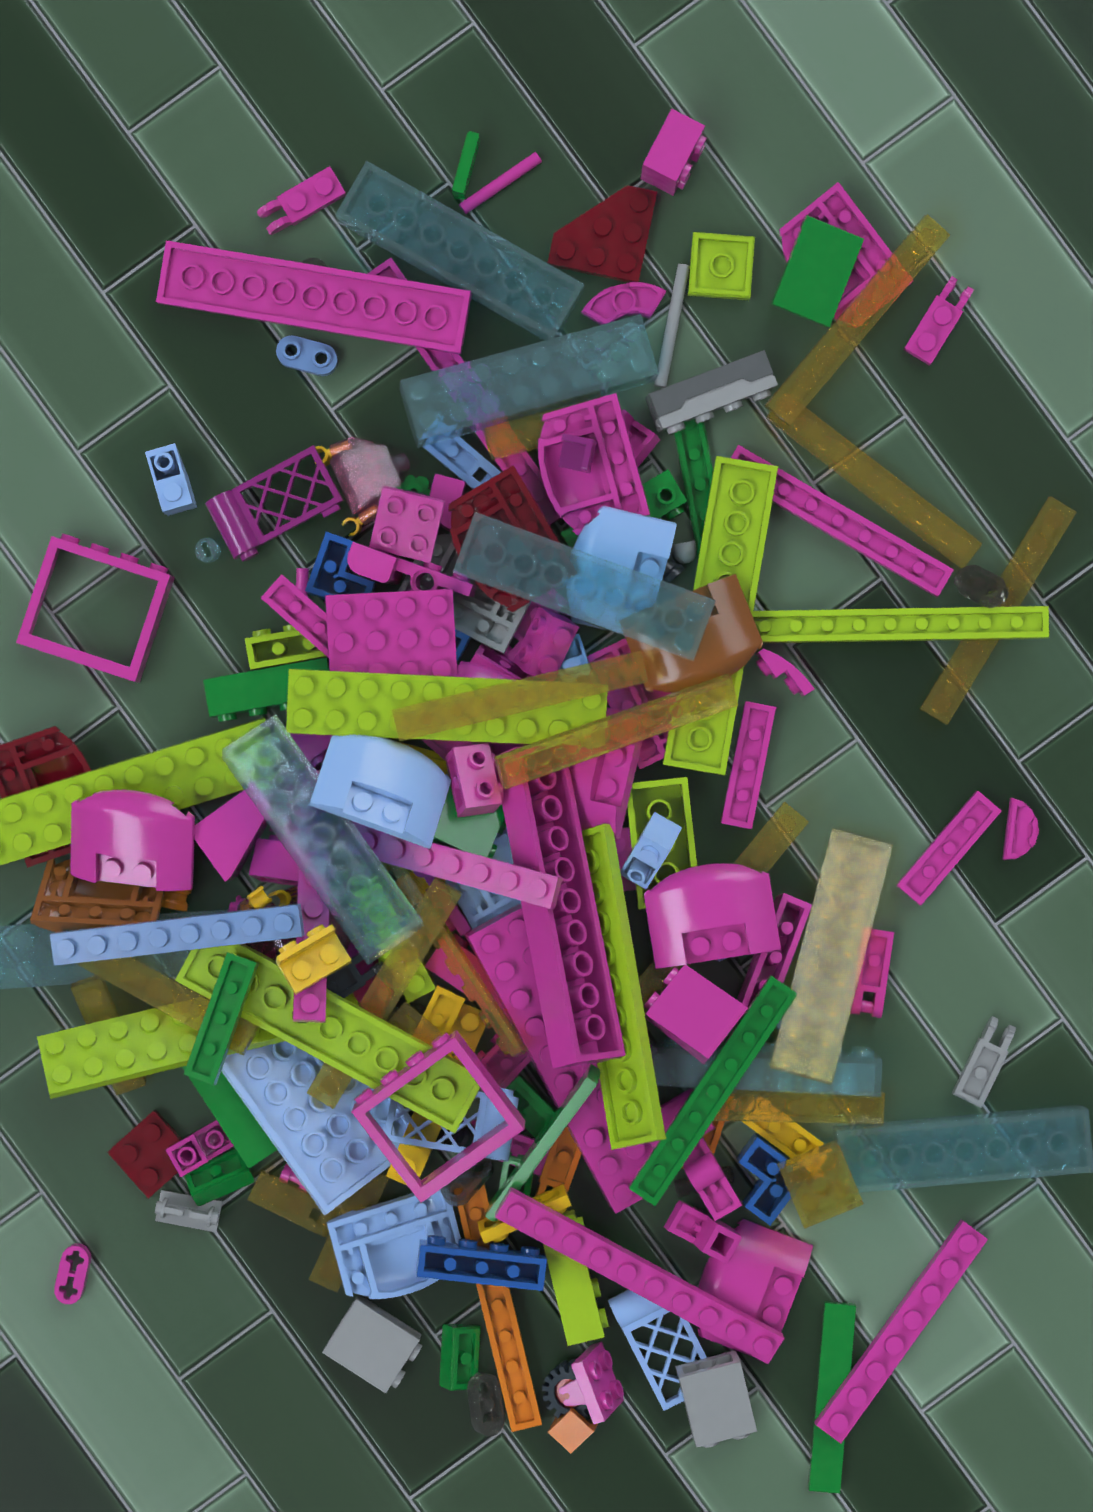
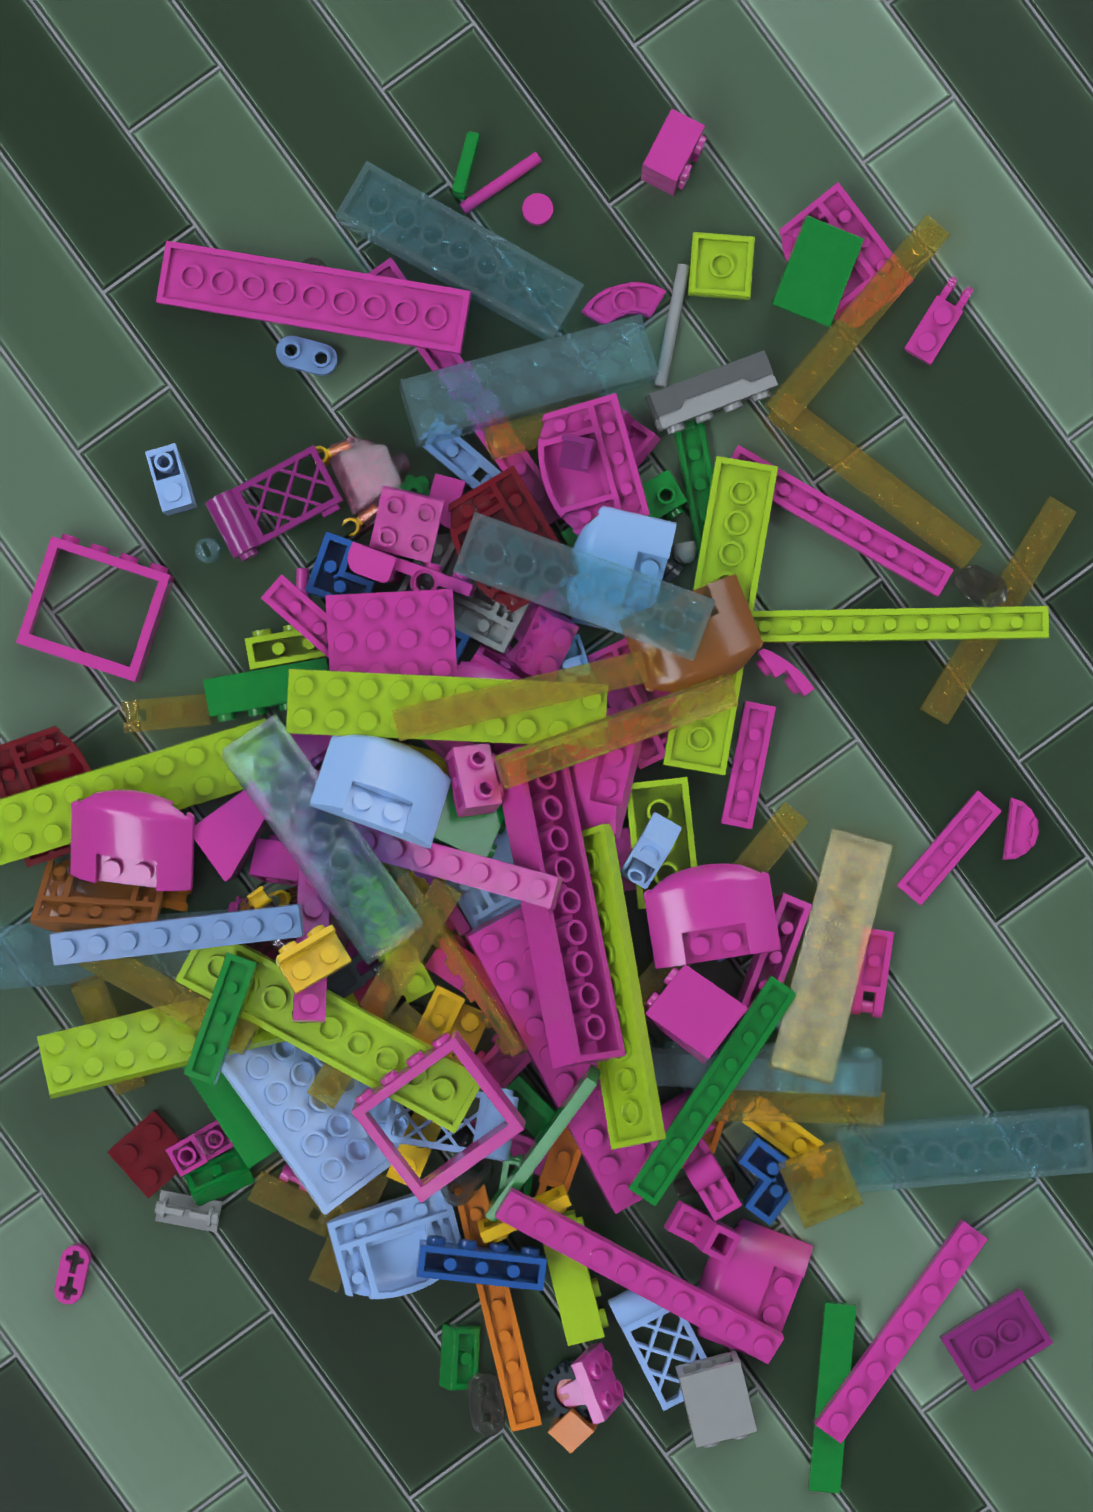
(166, 713): none -> clear yellow plate
(304, 200): dark pink hinge -> none
(373, 1344): light grey brick -> none
(537, 209): none -> dark pink tile
(608, 237): dark red plate -> none
(983, 1065): light grey hinge -> none
(996, 1339): none -> magenta plate

